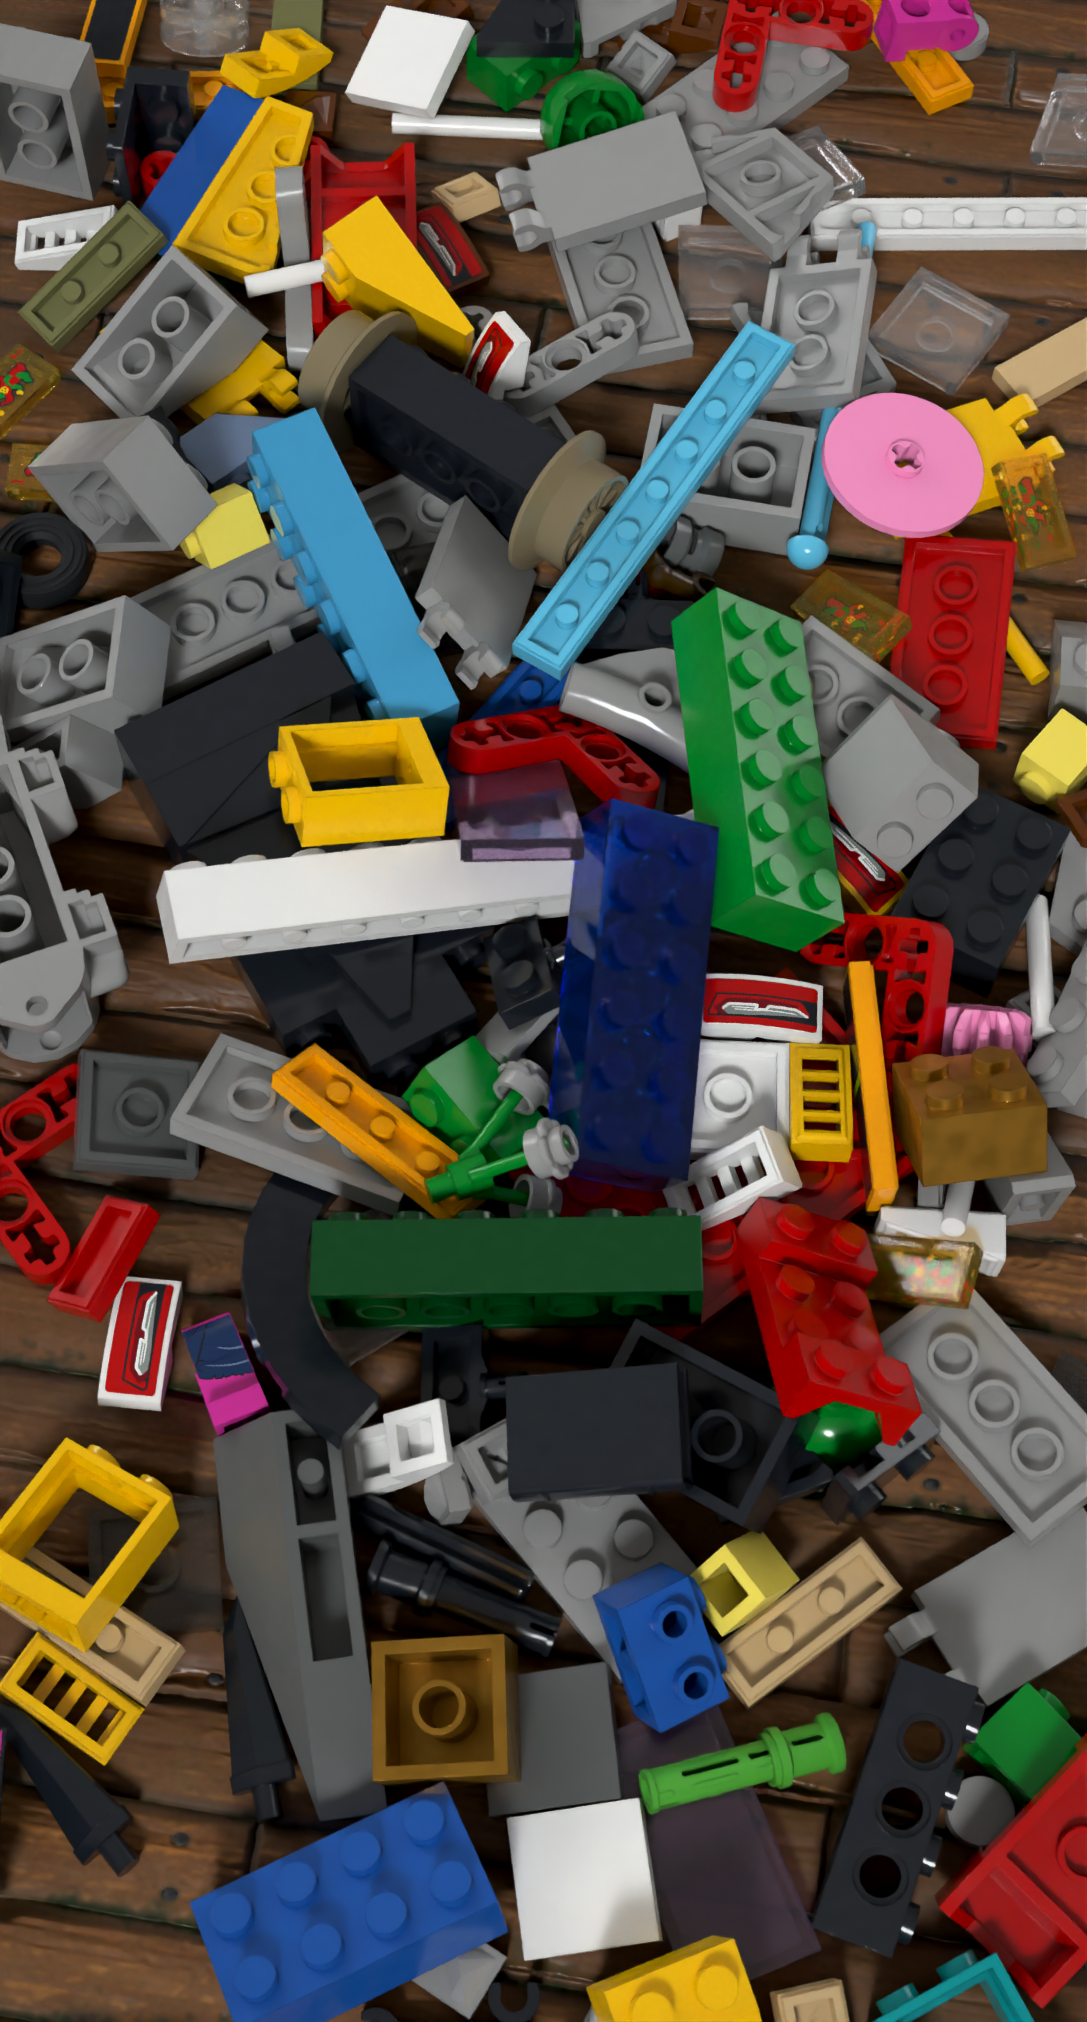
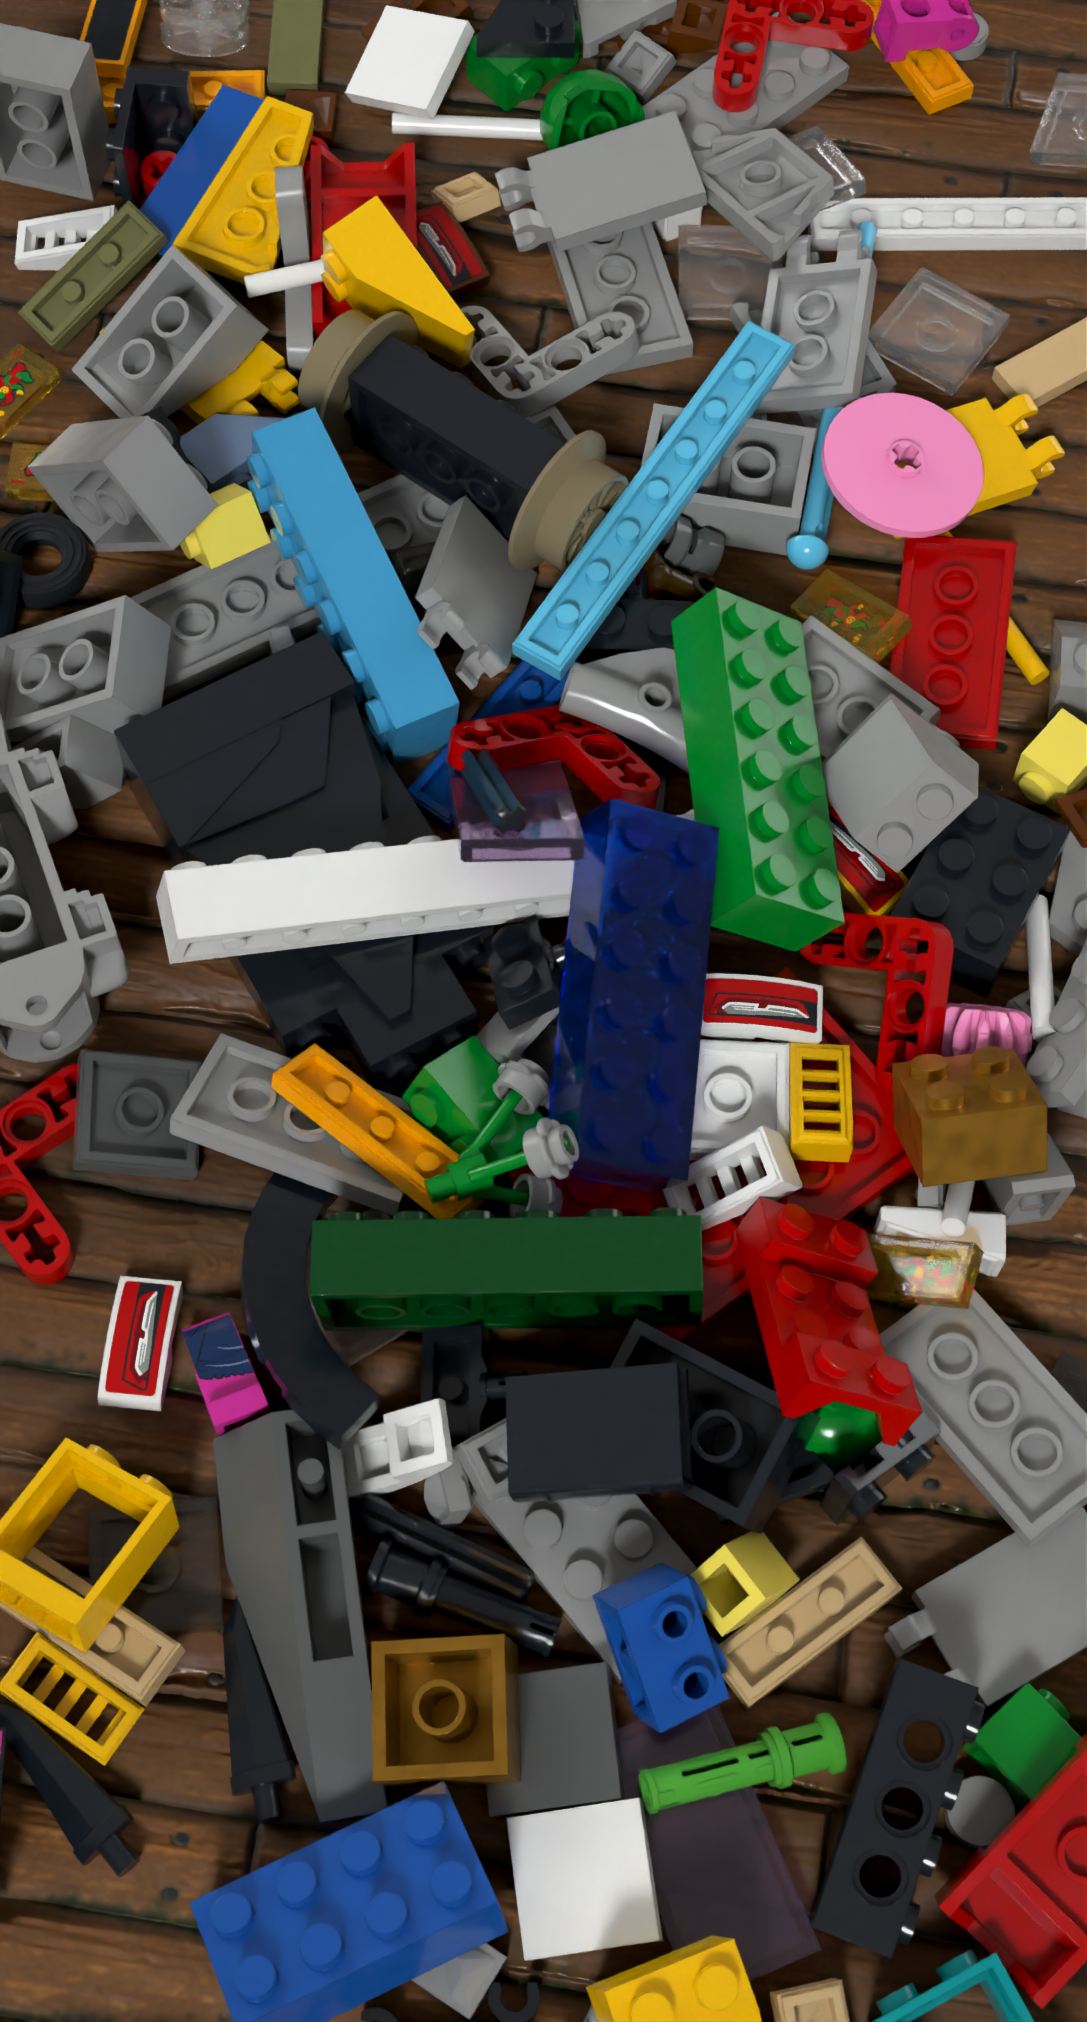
(103, 1258): red tile -> none
(281, 63): yellow slope -> none
(352, 752): yellow window -> none
(493, 791): none -> black axle
(498, 357): slope -> none
(869, 1086): light orange tile -> none
(1033, 511): clear yellow tile -> none

